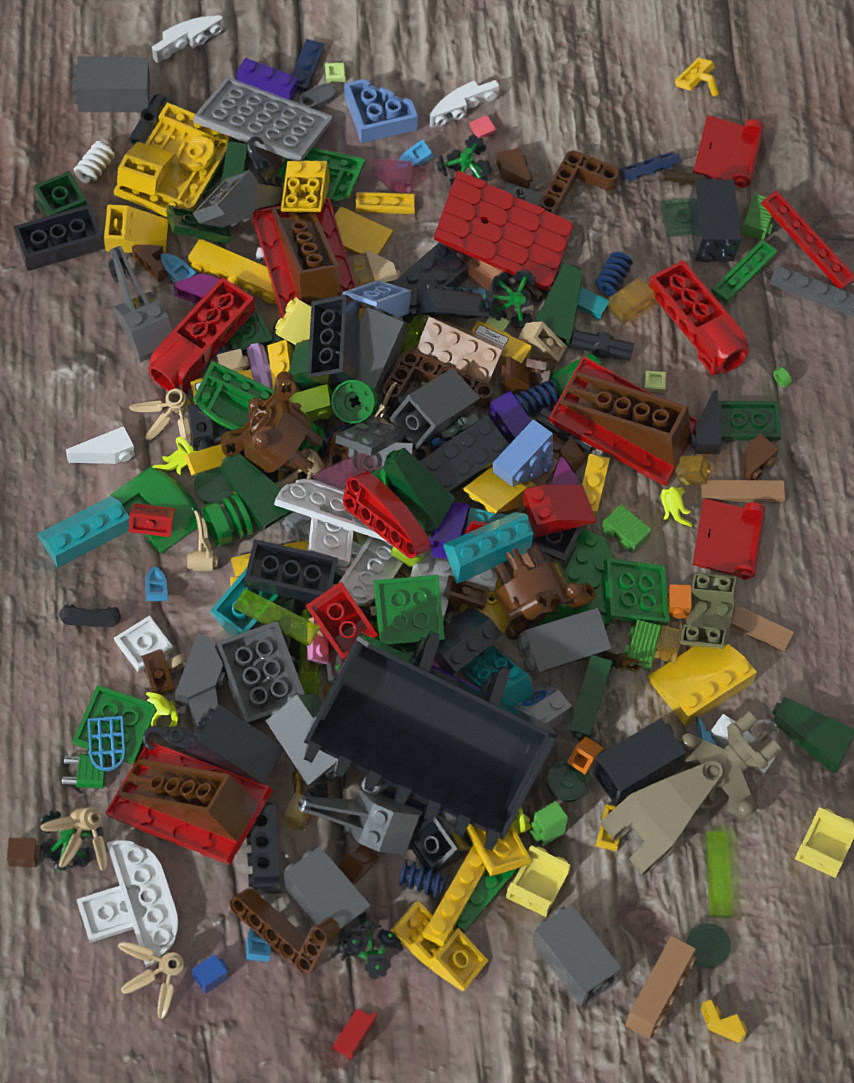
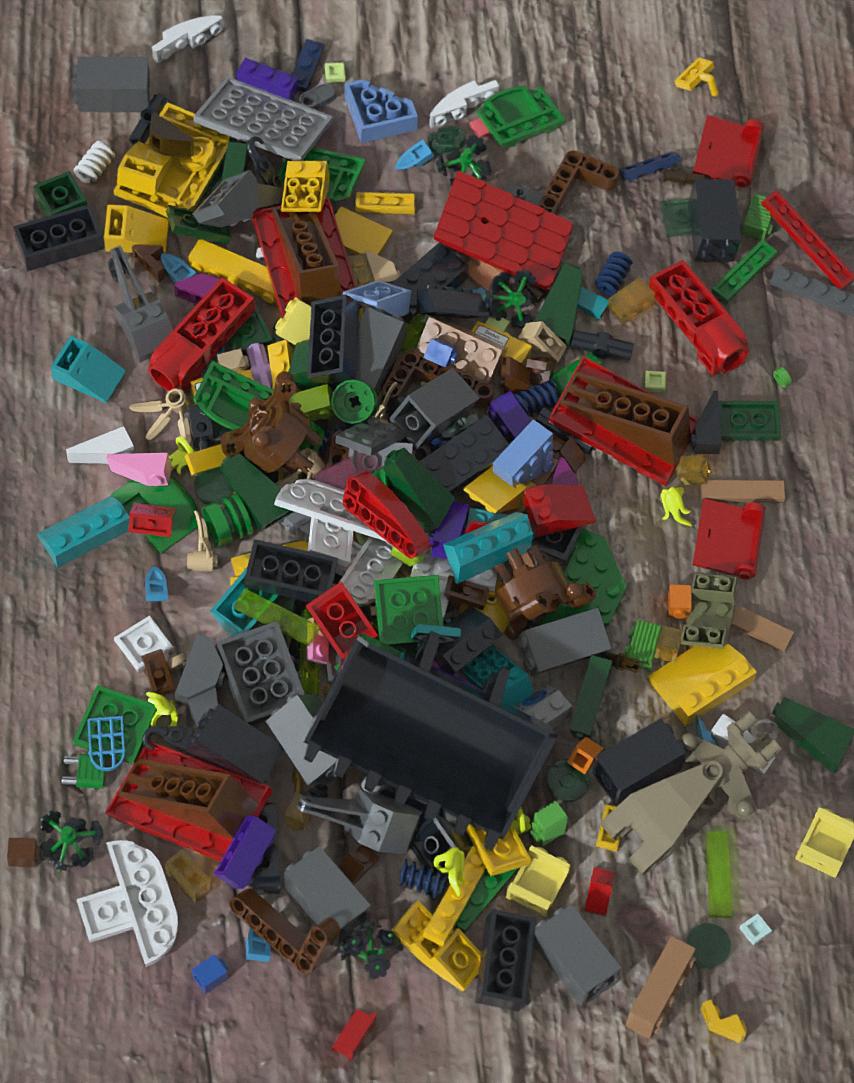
(81, 820): tan plant -> none
(87, 370): none -> teal slope
(98, 617): black piece -> none
(146, 468): none -> bright pink slope
(148, 976): tan plant -> none
(169, 139): none -> dark brown slope
(188, 876): none -> clear yellow brick
(245, 852): none -> dark purple brick
(394, 174): clear pink slope -> none
(441, 352): none -> brick
(446, 140): none -> clear green tile
(446, 634): none -> teal tile
(454, 866): none -> neon yellow piece
(505, 960): none -> black brick
(513, 167): reddish brown slope -> none
(519, 115): none -> green slope
(595, 479): yellow brick -> none
(599, 891): none -> red slope
(626, 529): bright green brick -> none
(636, 591): green plate -> none
(755, 929): none -> light aqua plate
(758, 456): reddish brown slope -> none

